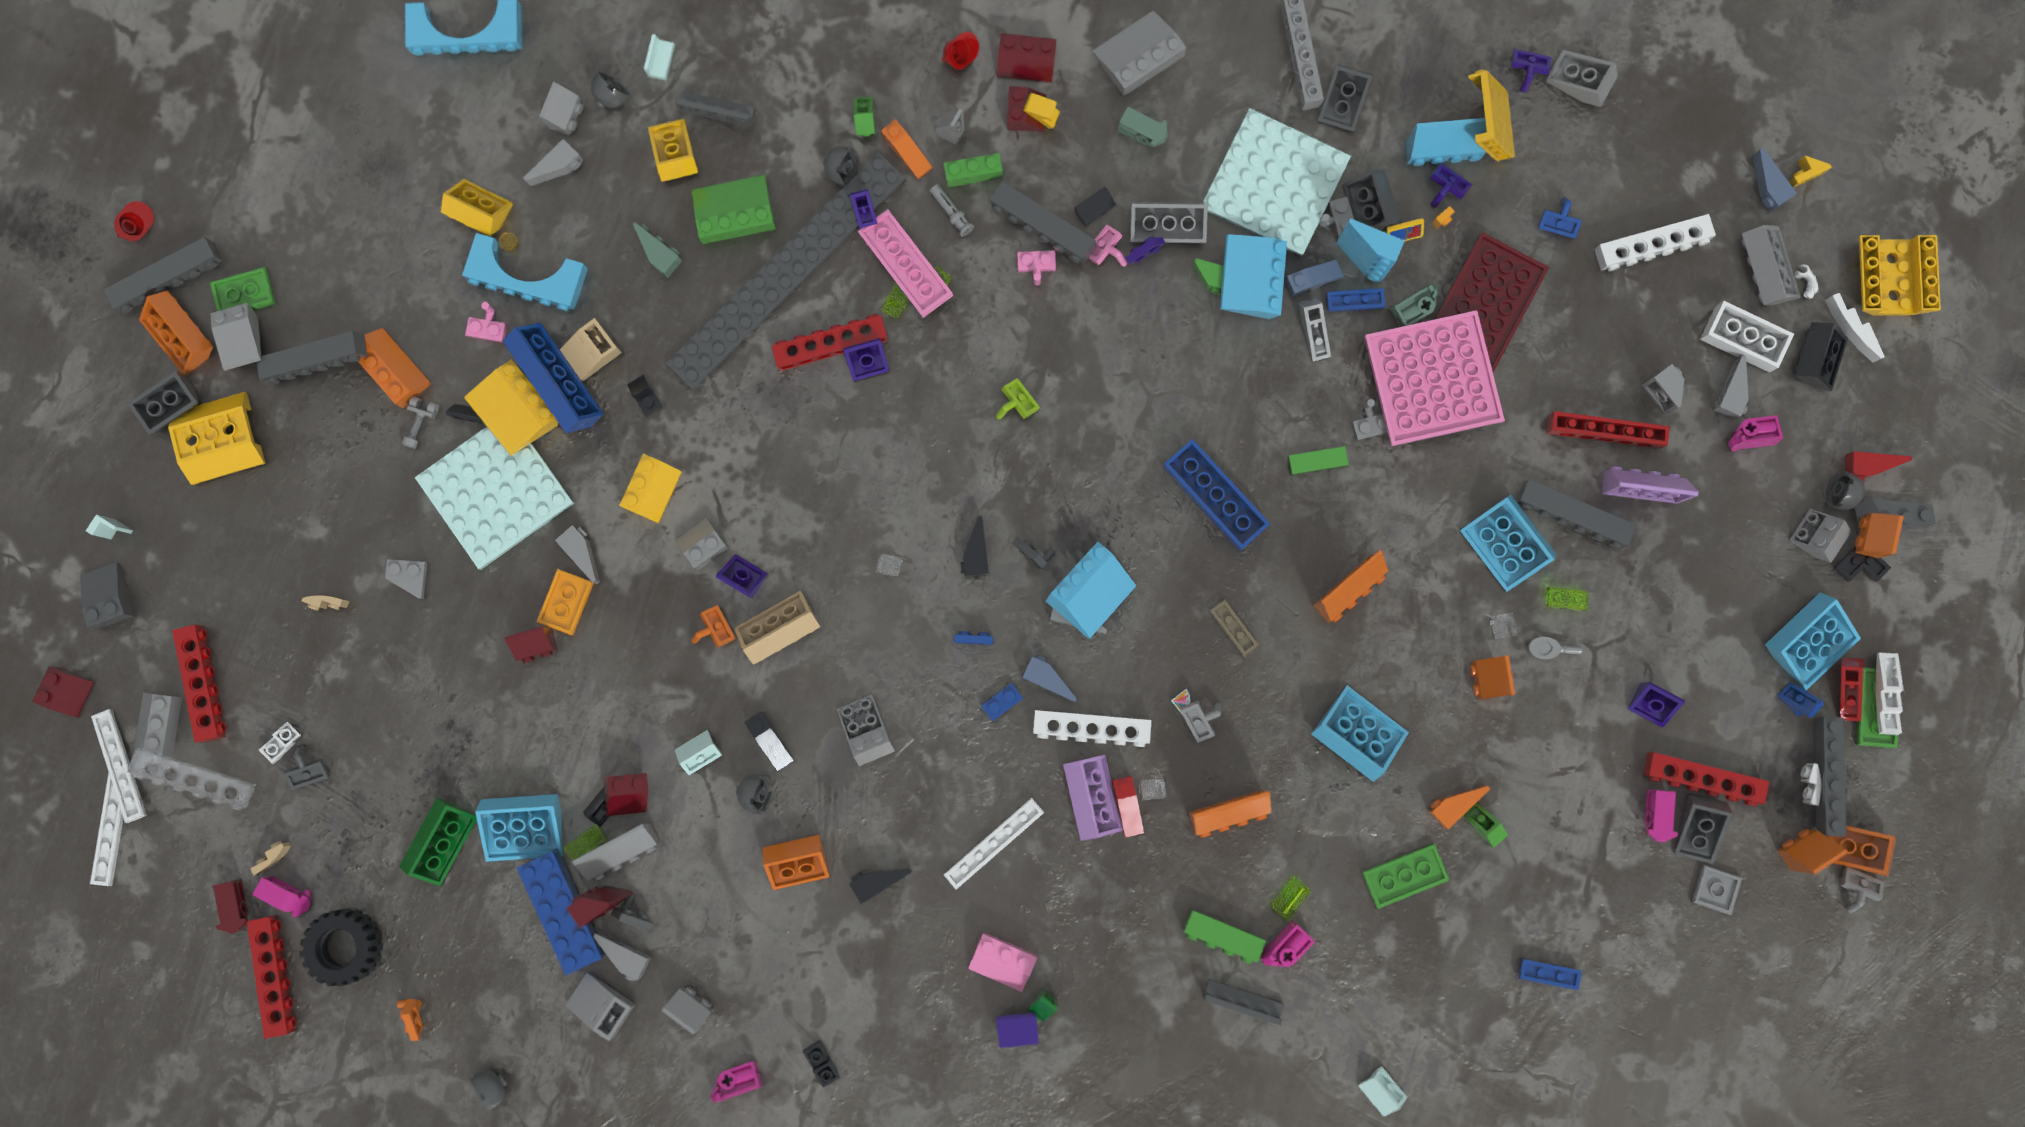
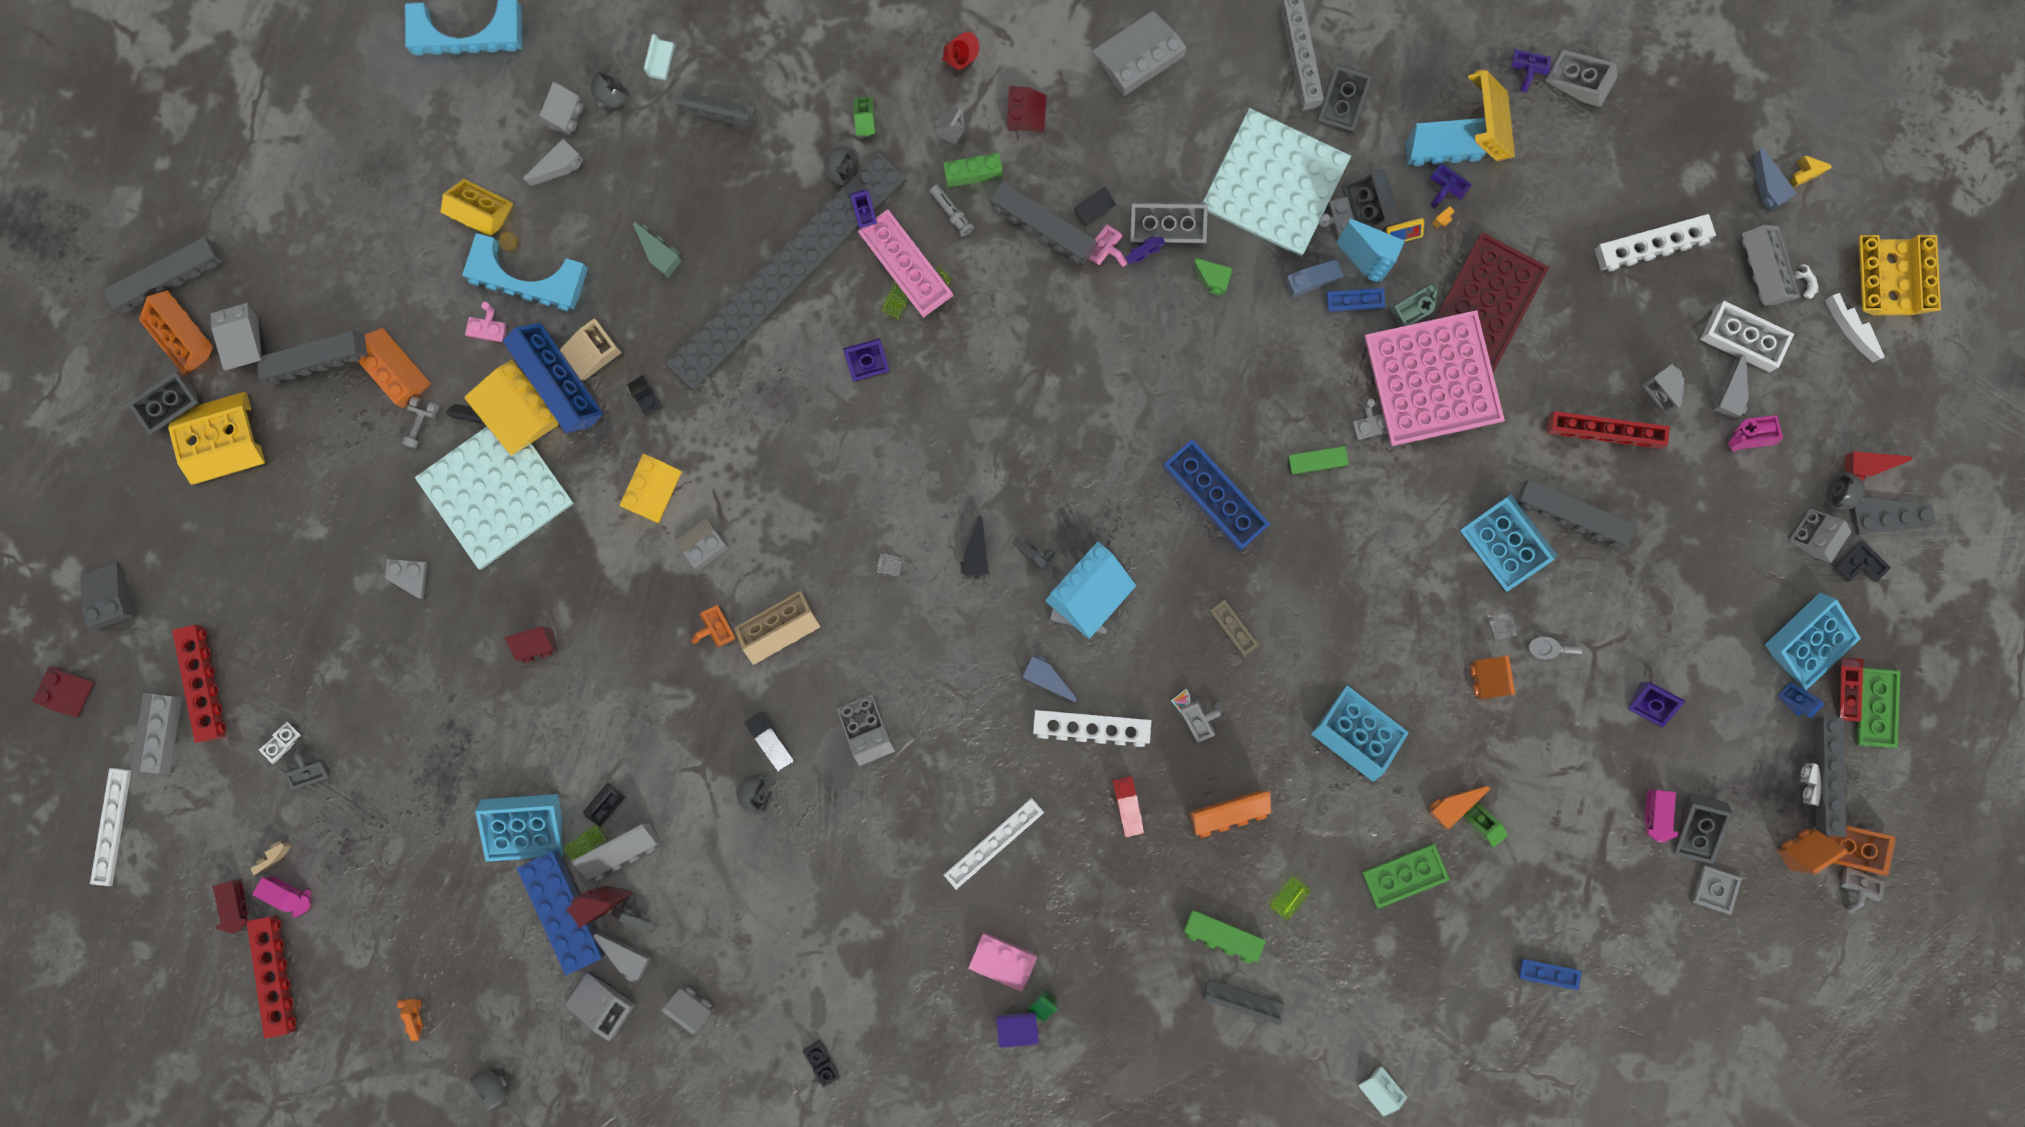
(106, 527): light aqua panel -> none
(117, 764): white tile -> none
(133, 221): red piece -> none
(139, 770): clear brick -> none
(248, 287): bright green tile -> none
(316, 947): black tyre -> none
(317, 602): tan slope -> none
(438, 842): green slope -> none
(565, 602): light orange tile -> none
(578, 548): light grey slope -> none
(626, 794): dark red slope -> none
(672, 150): yellow slope -> none
(697, 752): light aqua panel -> none
(733, 209): bright green slope -> none
(742, 576): dark purple slope -> none
(745, 1079): dark pink piece -> none
(795, 862): orange slope -> none
(822, 351): red brick -> none
(872, 883): black slope -> none
(906, 149): orange slope -> none
(965, 638): blue plate -> none
(1002, 702): blue plate -> none
(1019, 398): lime plate -> none
(1026, 58): dark red slope -> none
(1036, 262): bright pink plate -> none
(1042, 109): yellow slope -> none
(1093, 797): lavender slope -> none
(1143, 128): sand green piece -> none
(1153, 789): clear panel -> none
(1253, 275): medium azure slope -> none
(1290, 940): dark pink piece -> none
(1315, 328): light grey slope -> none
(1353, 586): orange slope -> none
(1560, 222): blue plate -> none
(1567, 598): clear neon green slope -> none
(1647, 486): lavender slope -> none
(1756, 788): red brick -> none
(1821, 355): black slope -> none
(1878, 534): orange slope -> none
(1888, 691): white slope -> none

